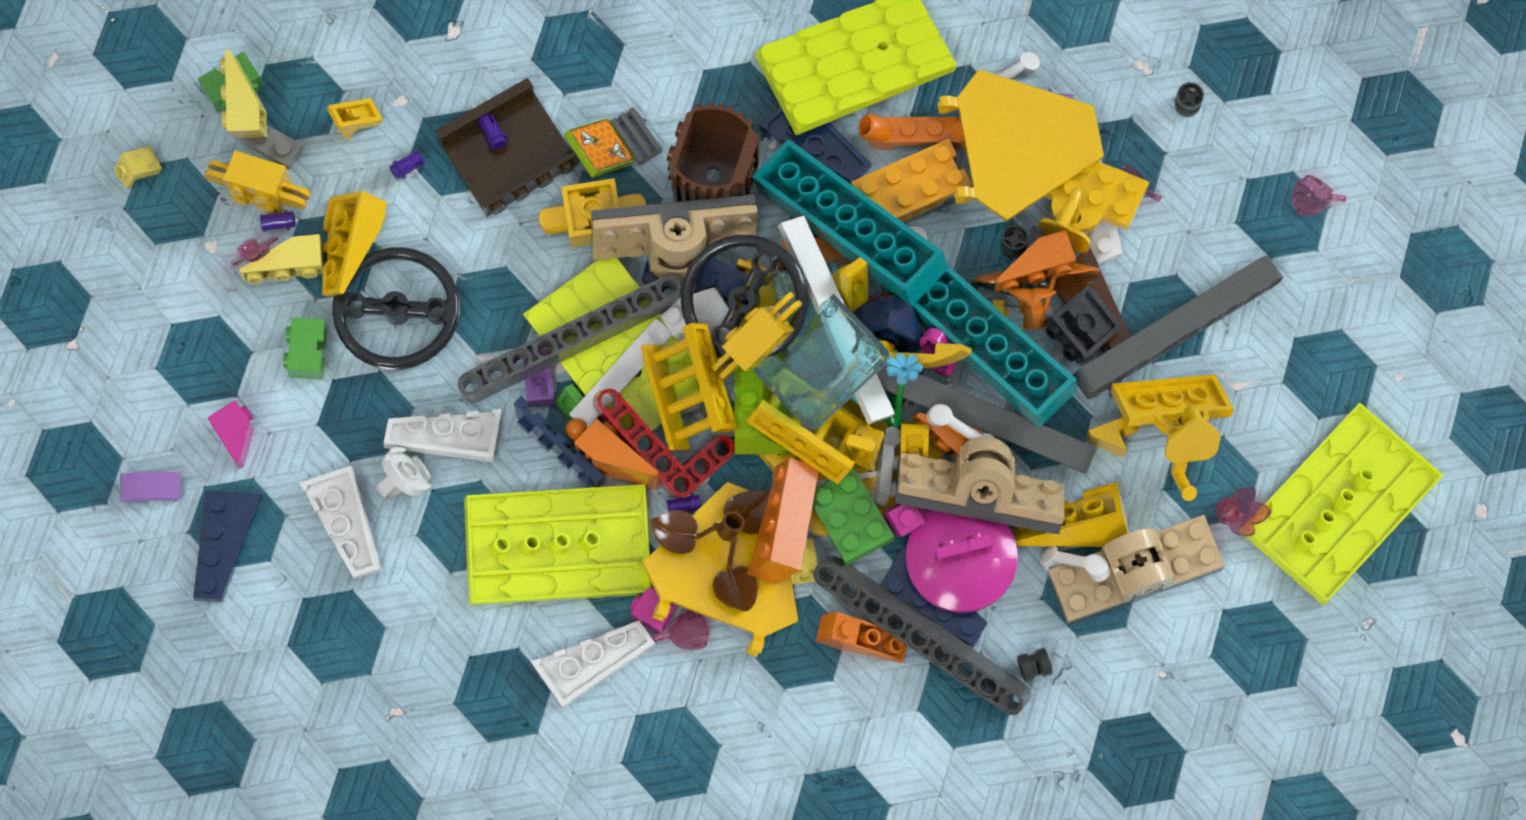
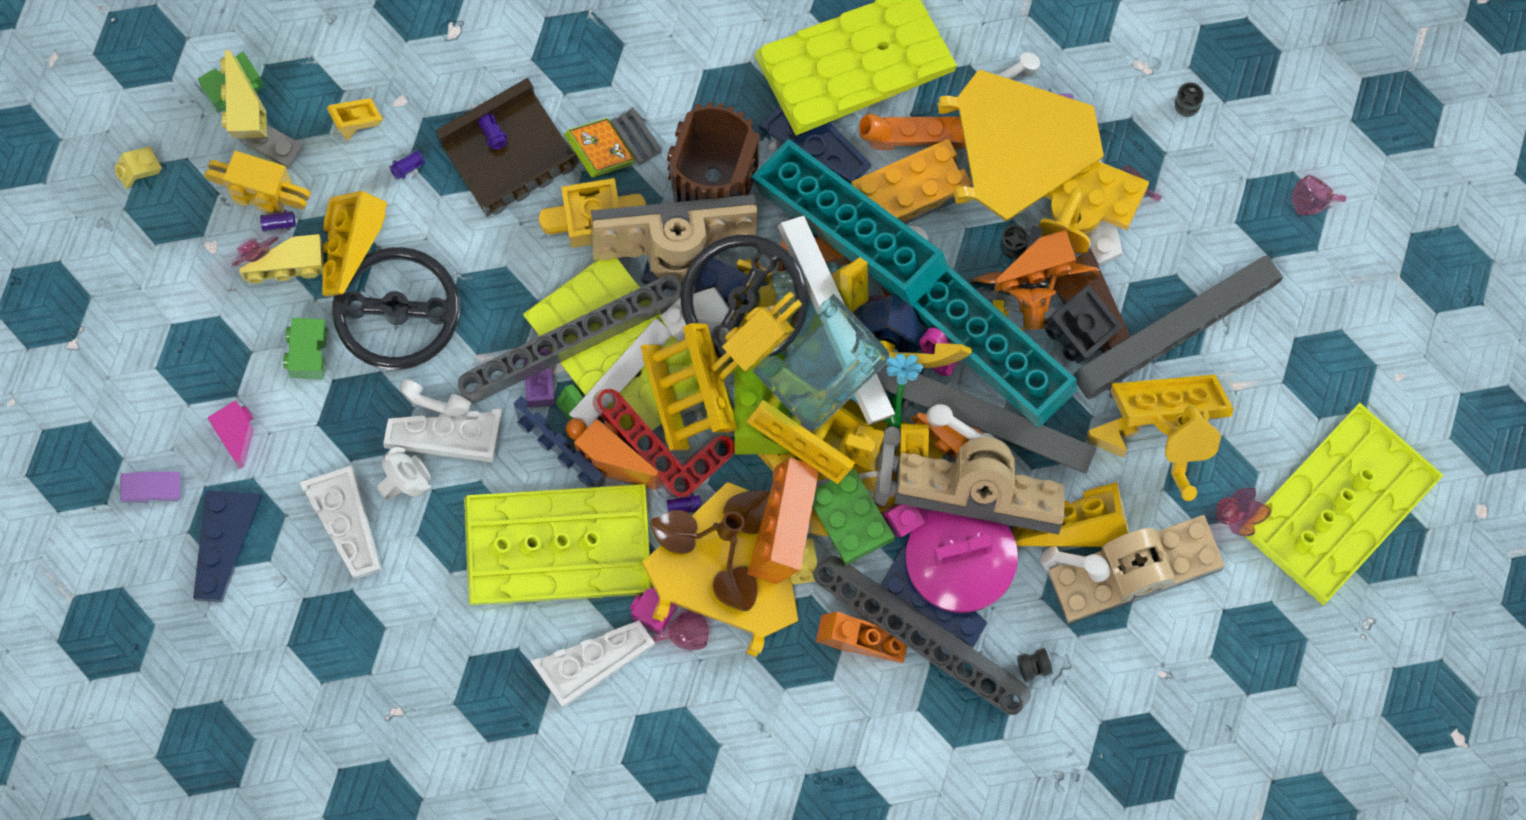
(455, 406): none -> white bar

